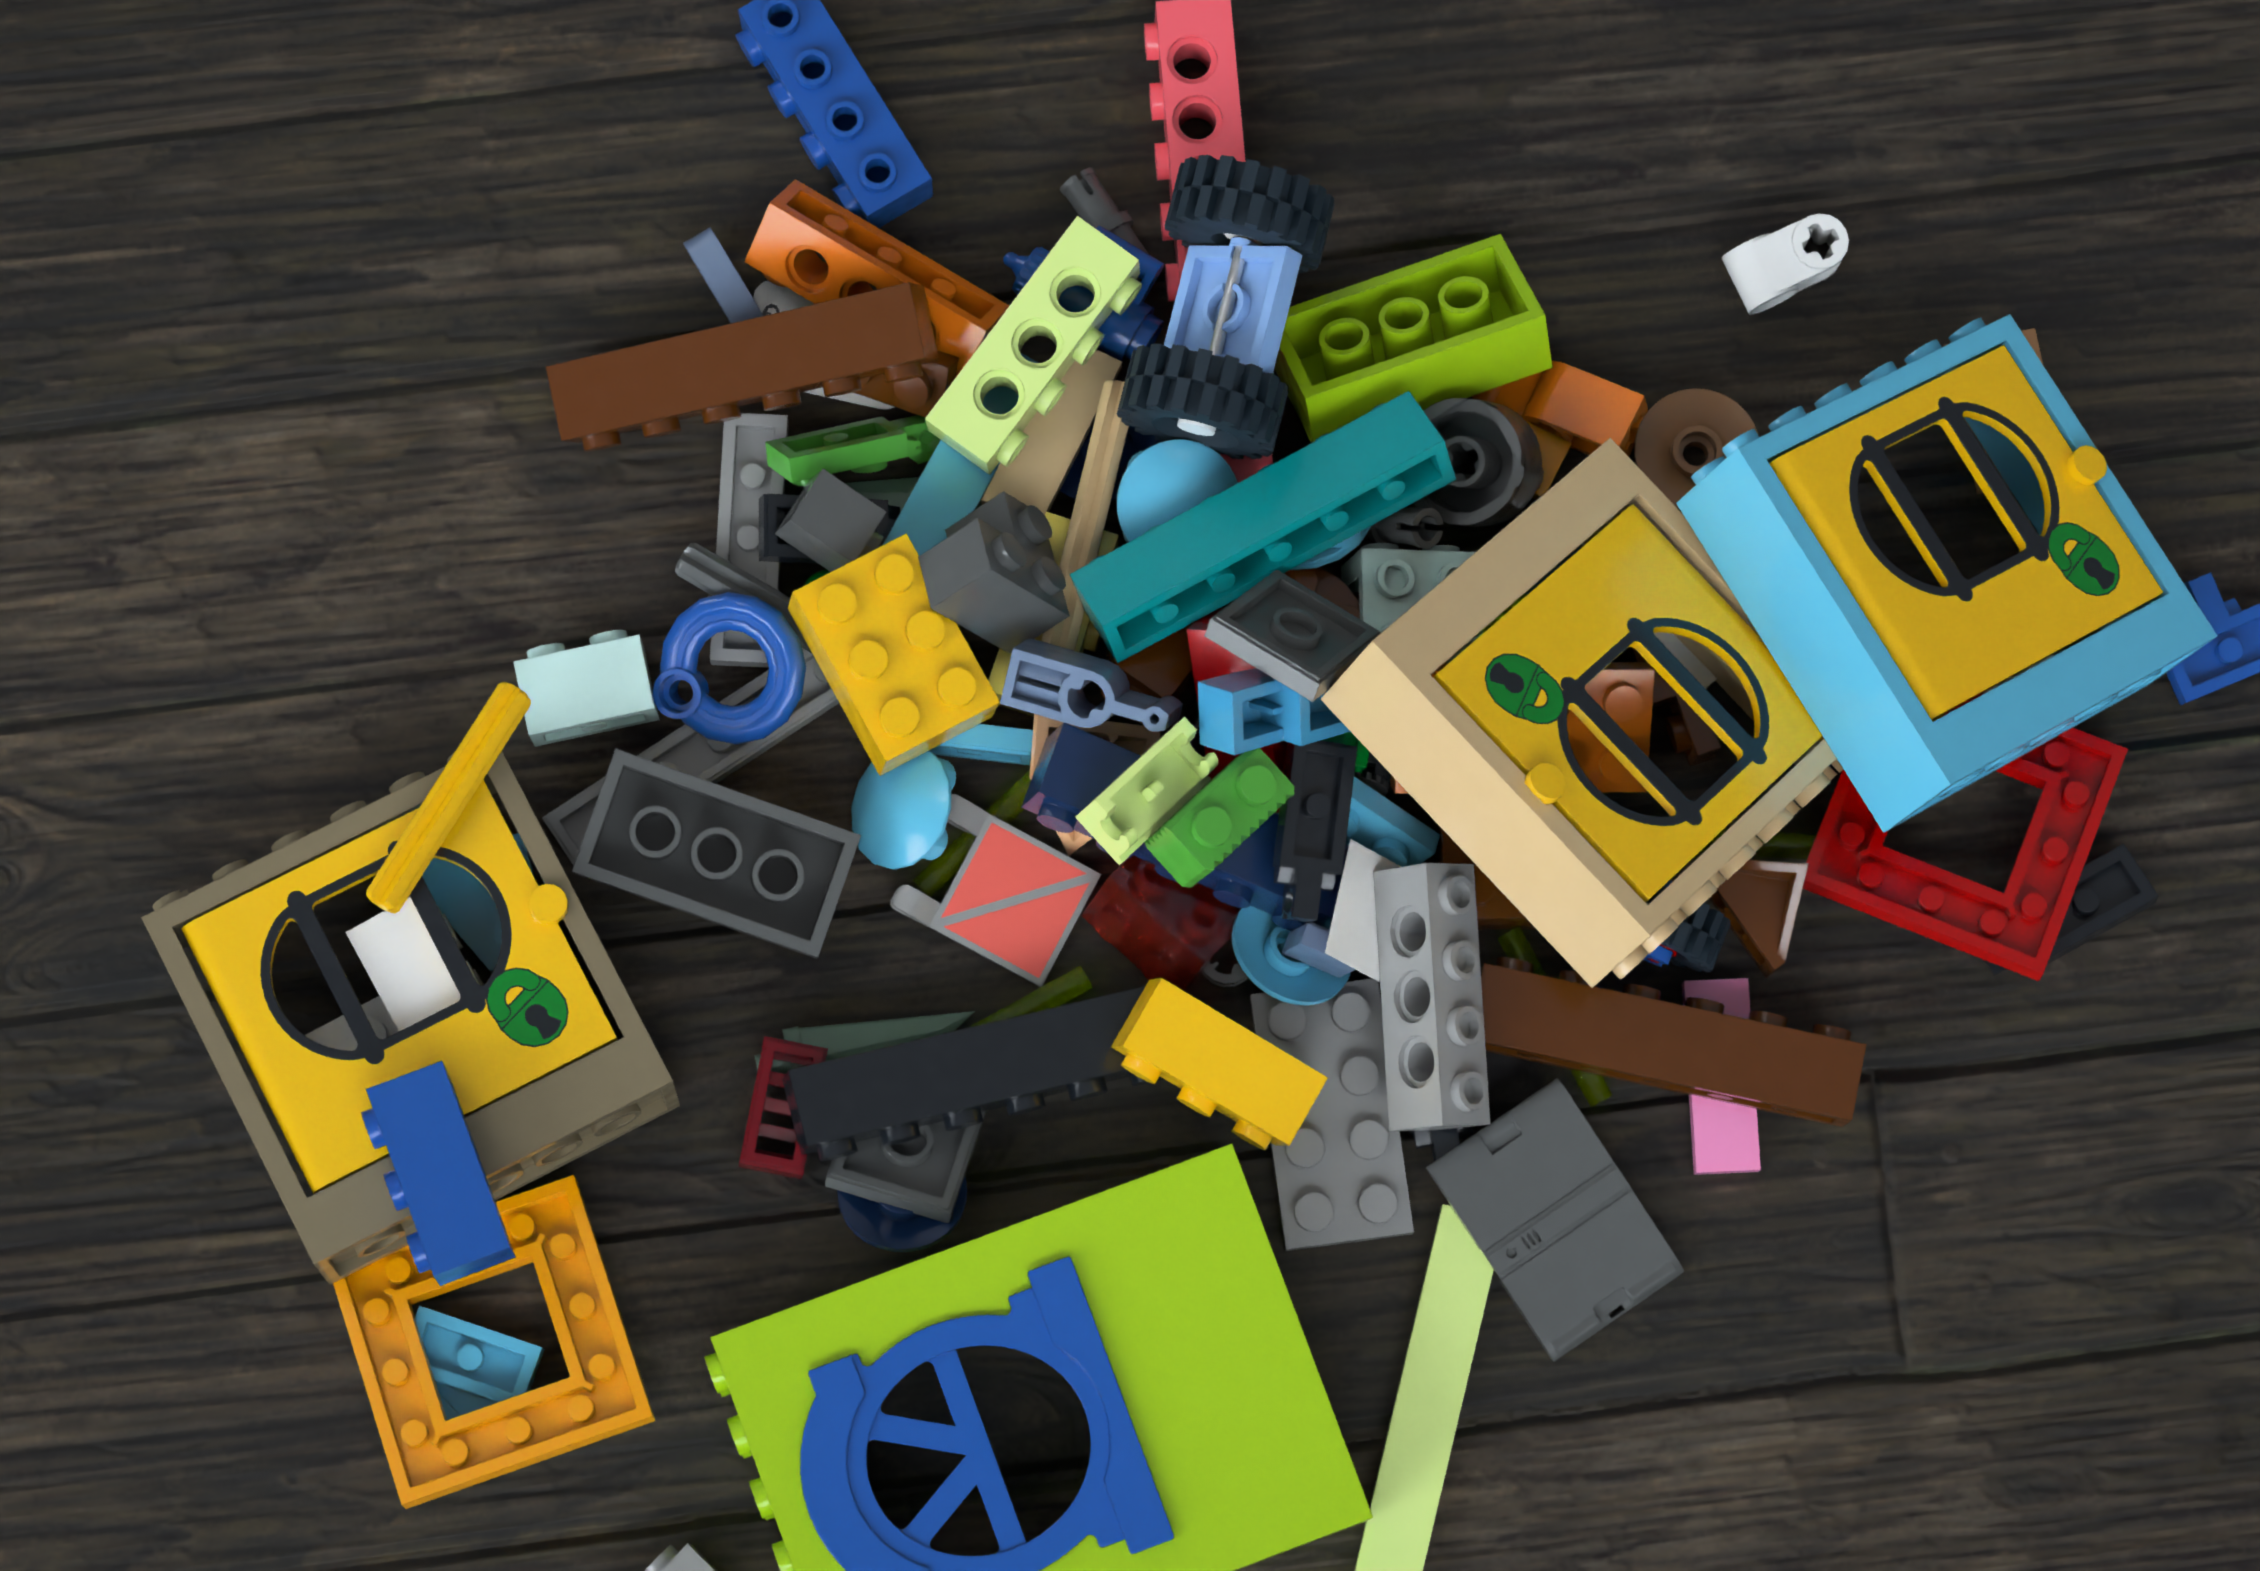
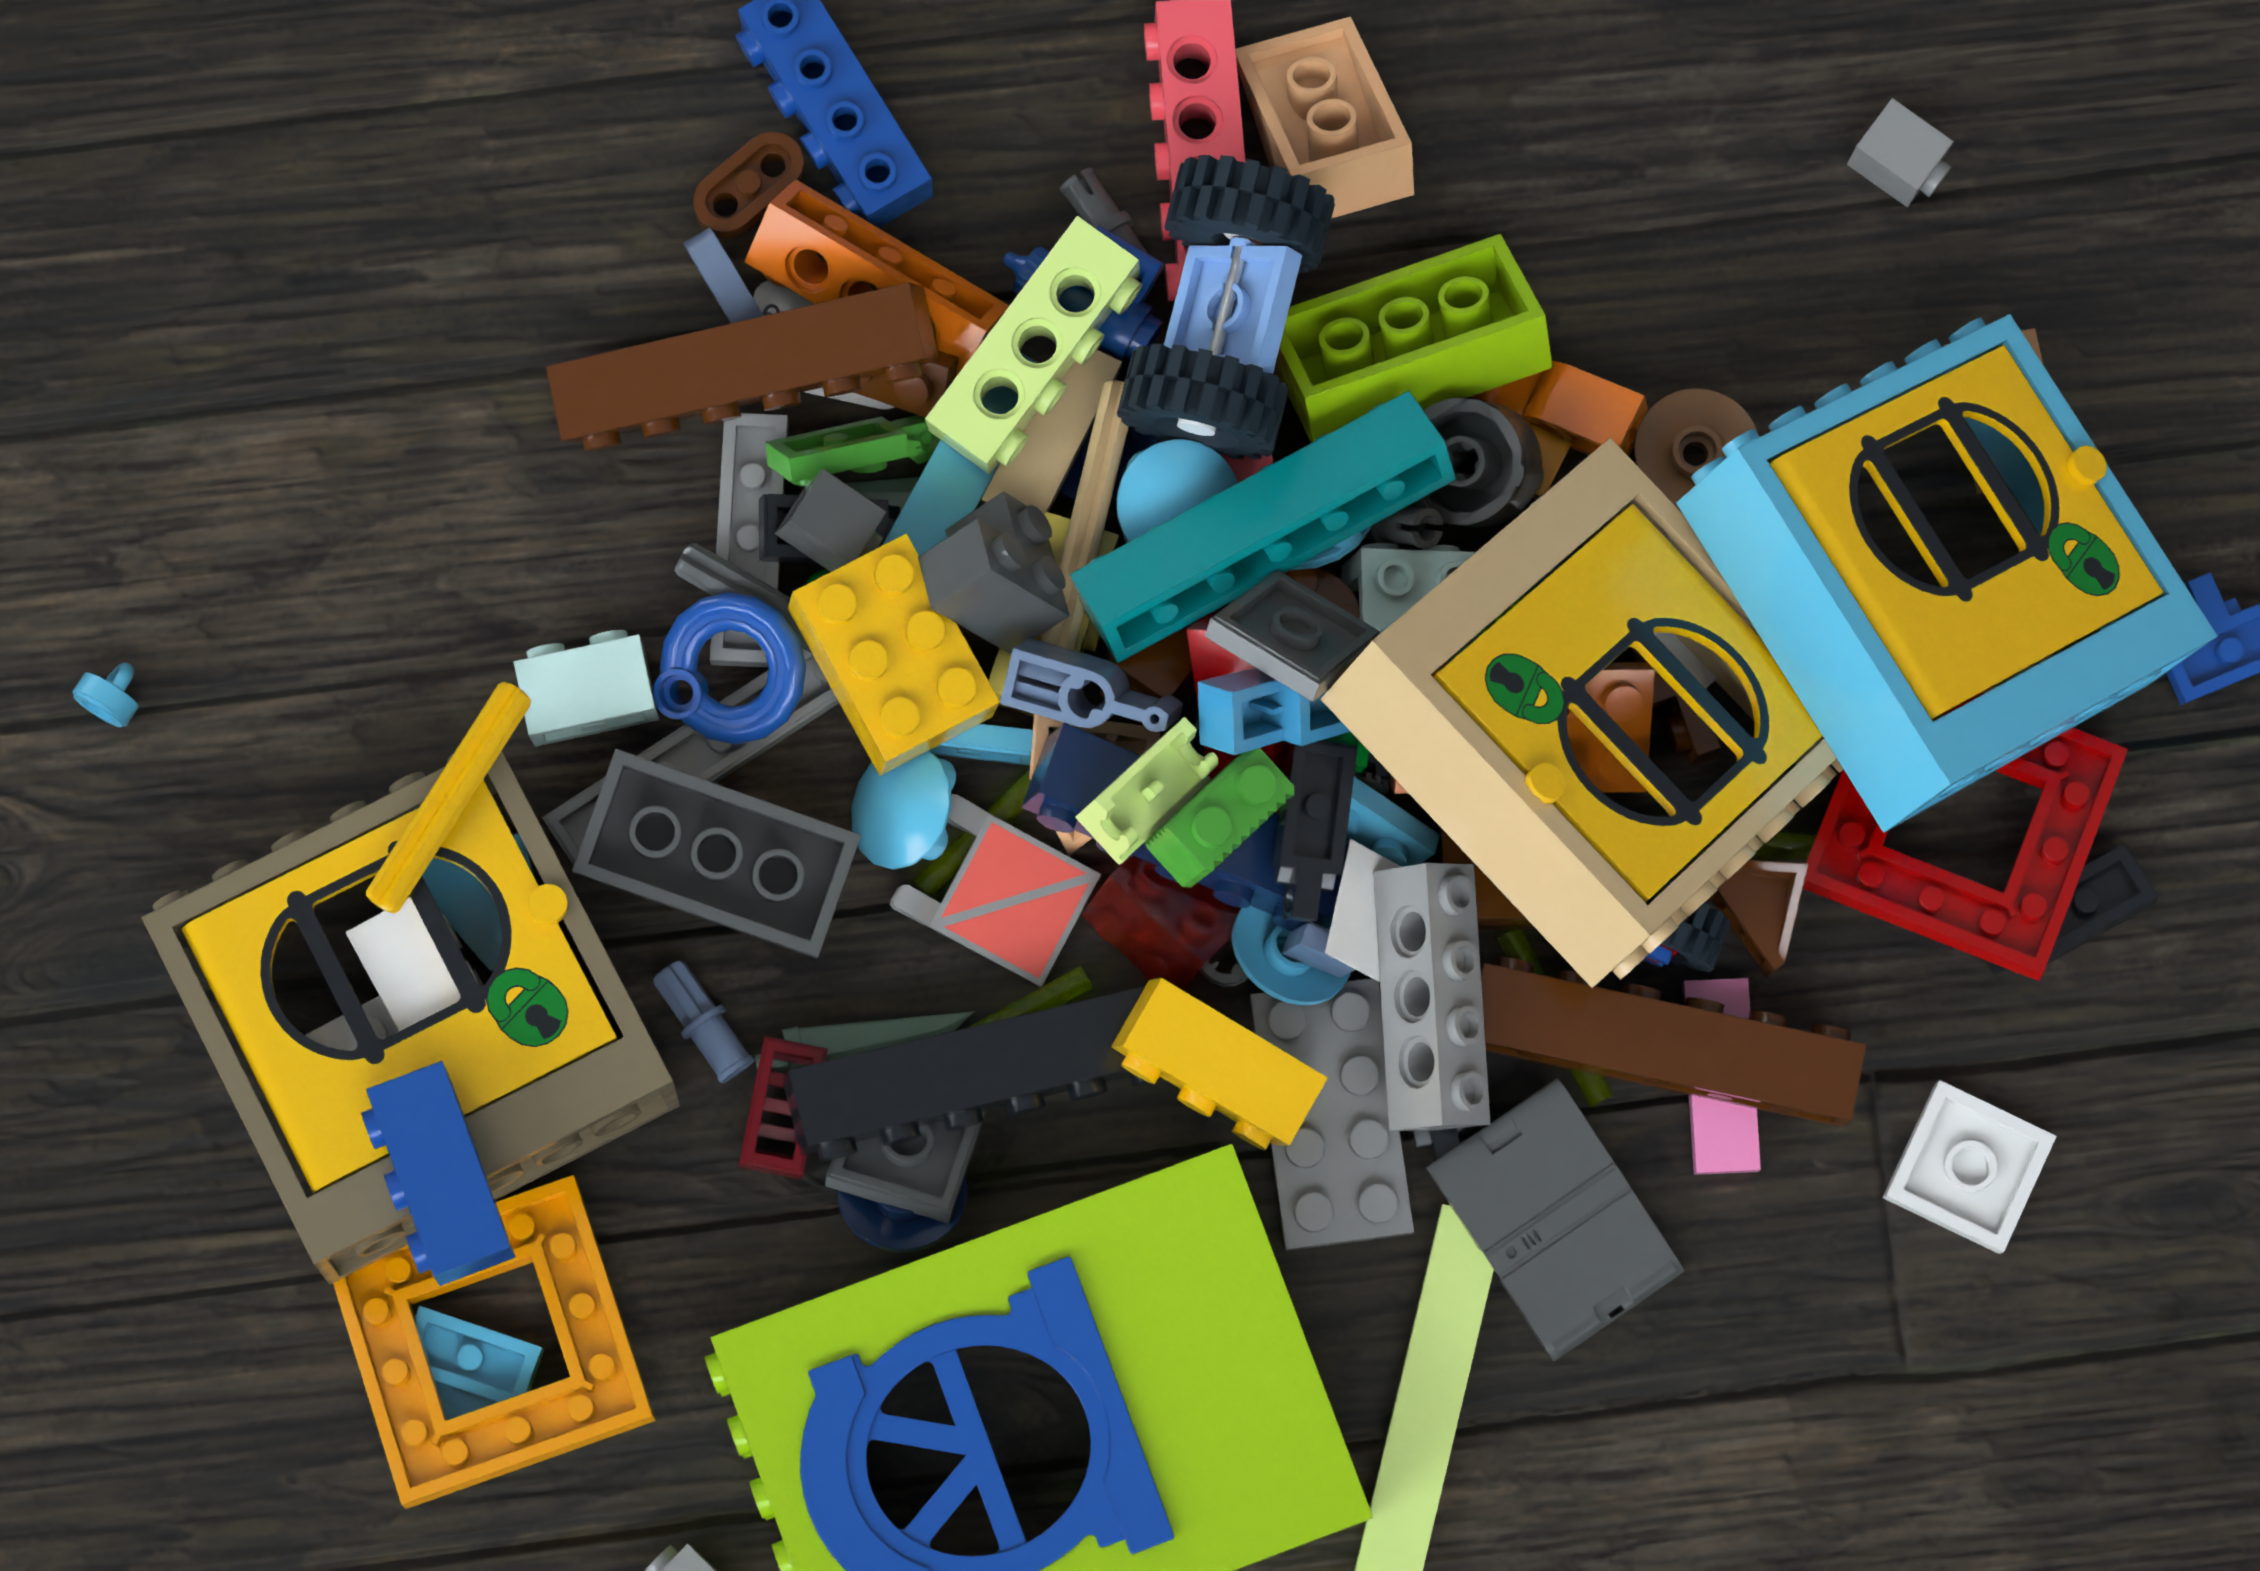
(107, 697): none -> medium azure tile
(702, 1021): none -> sand blue axle
(744, 183): none -> reddish brown plate
(1328, 115): none -> light nougat slope
(1778, 267): white piece -> none
(1902, 154): none -> light grey brick
(1969, 1167): none -> white tile

